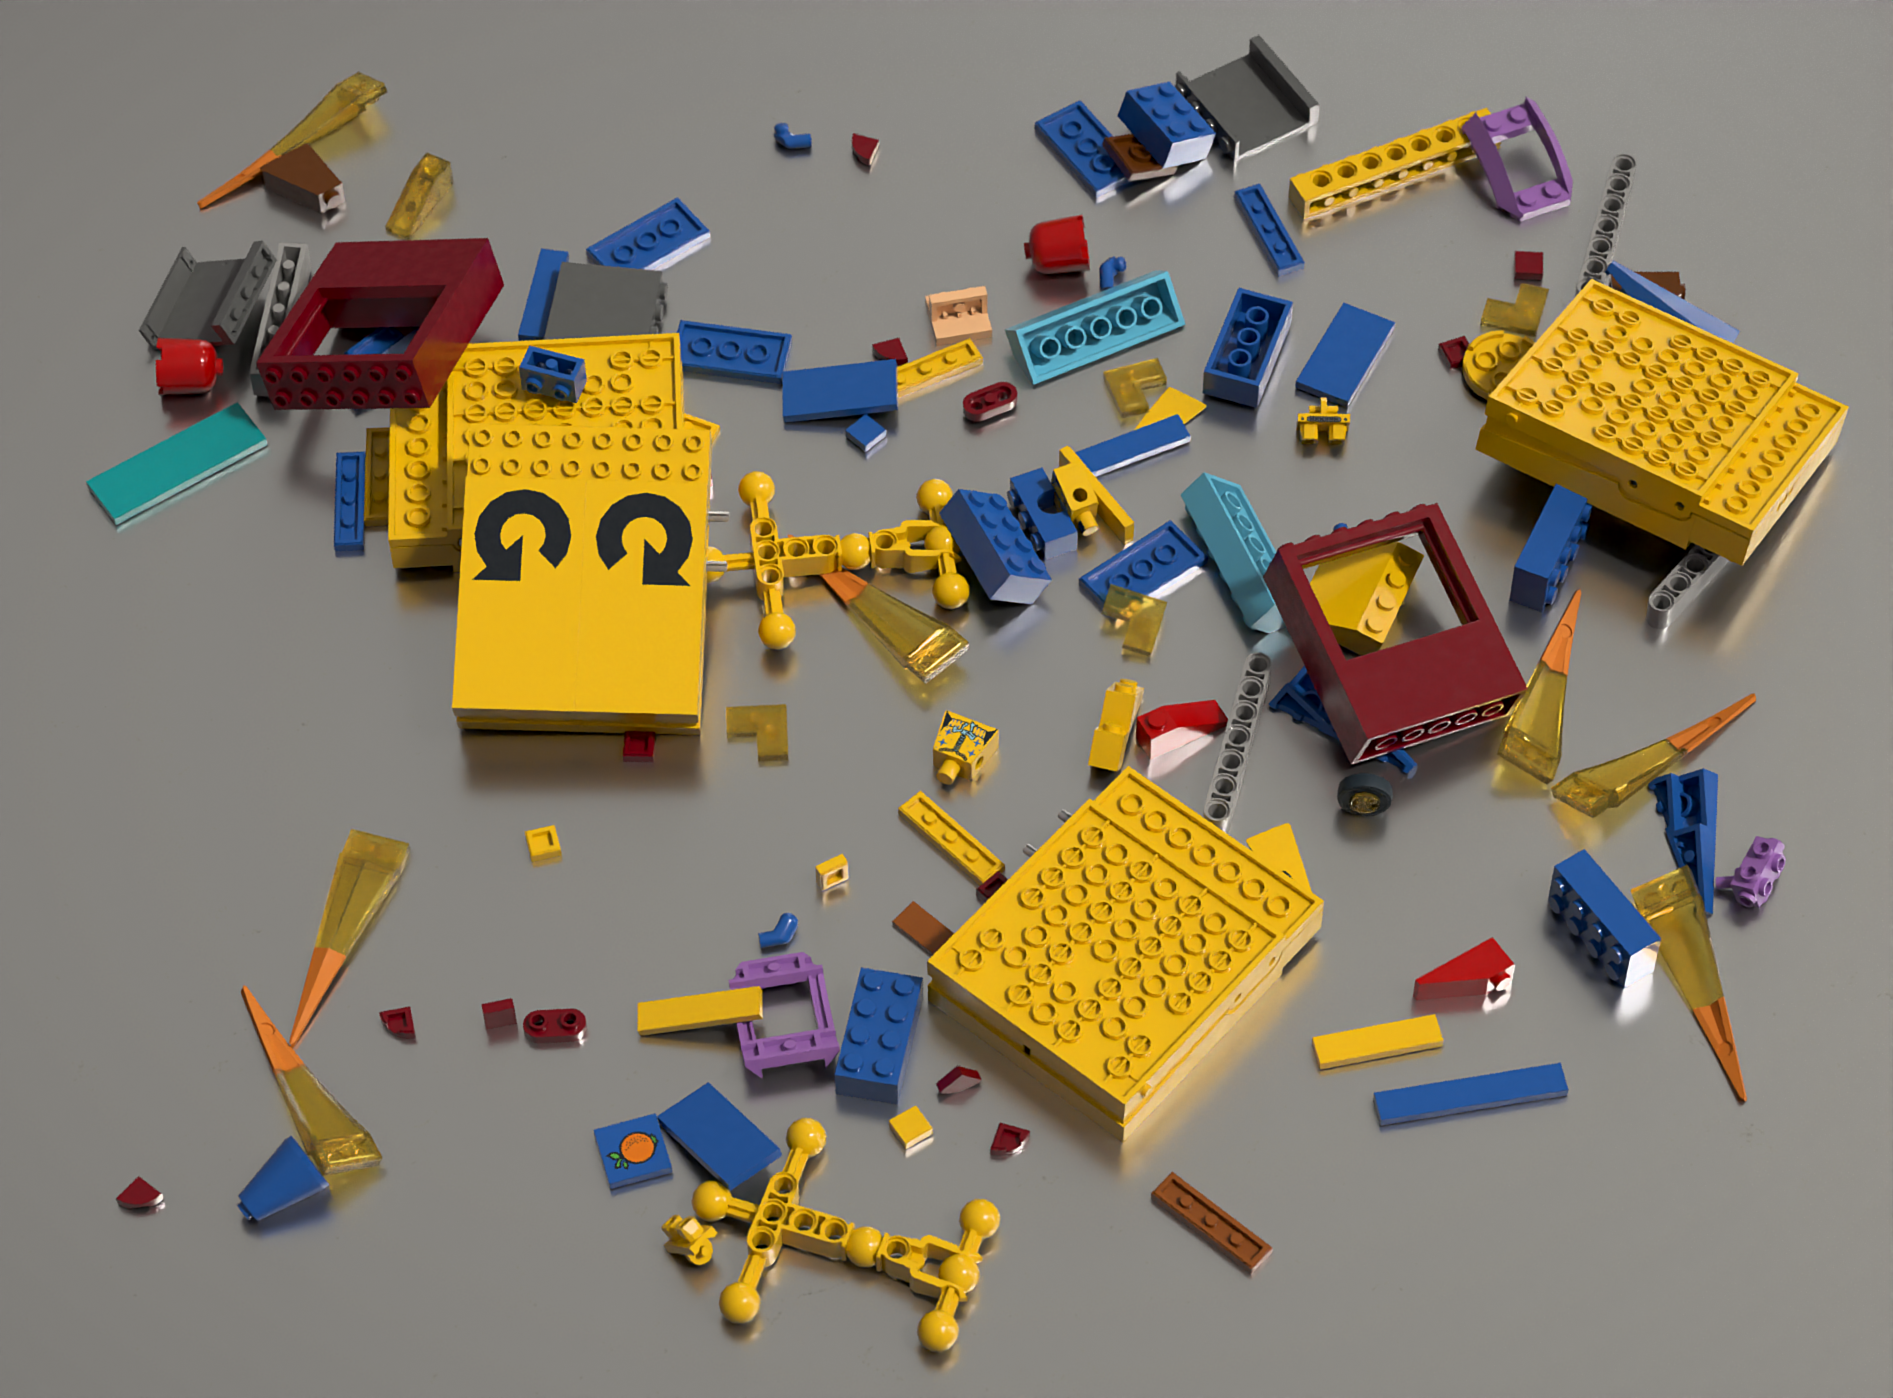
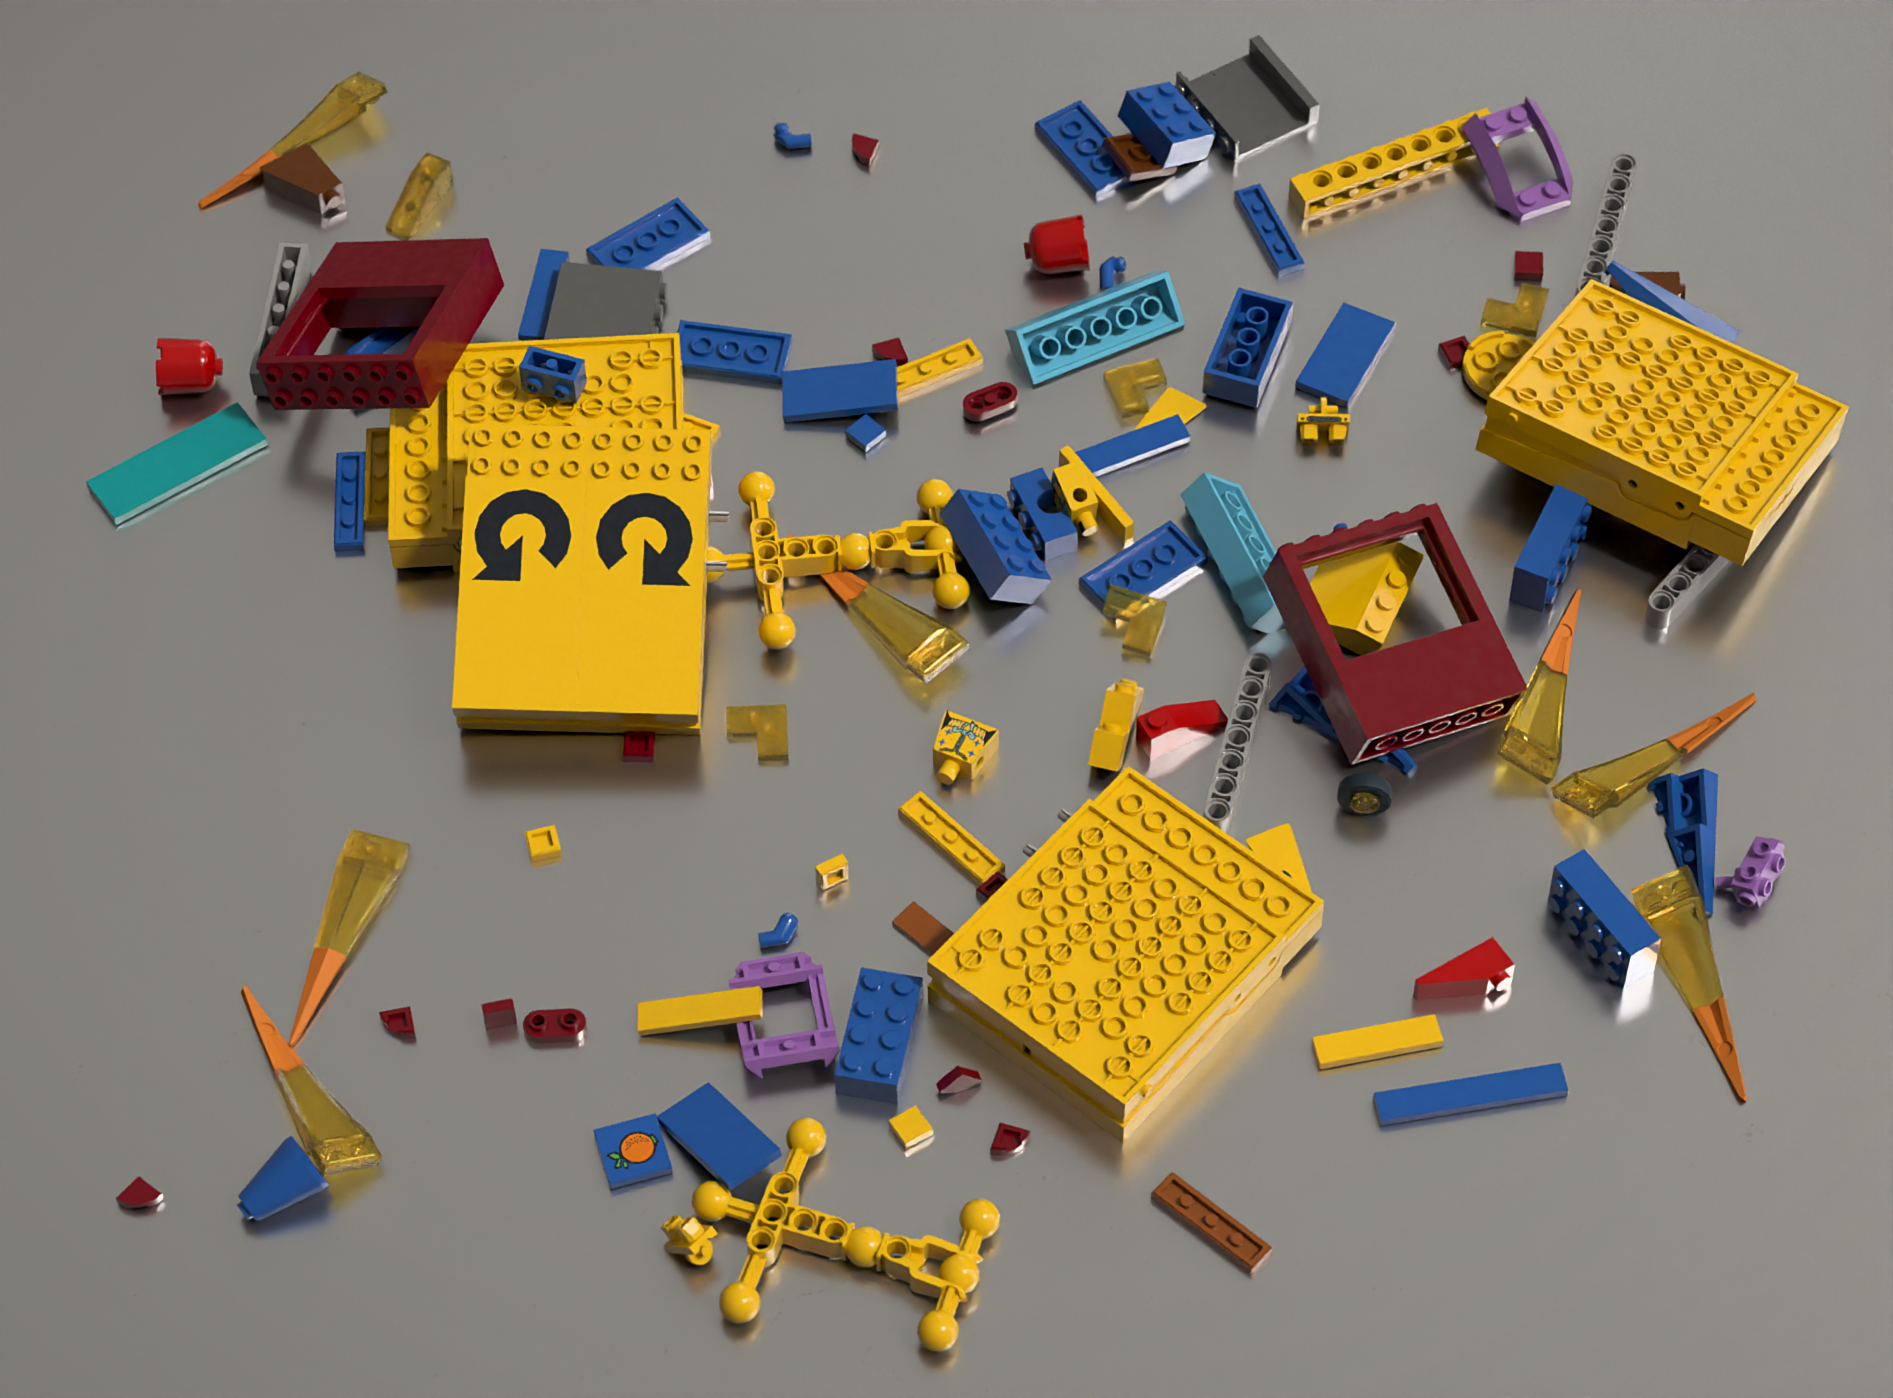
(208, 297): dark grey panel -> none
(959, 315): light nougat bracket -> none

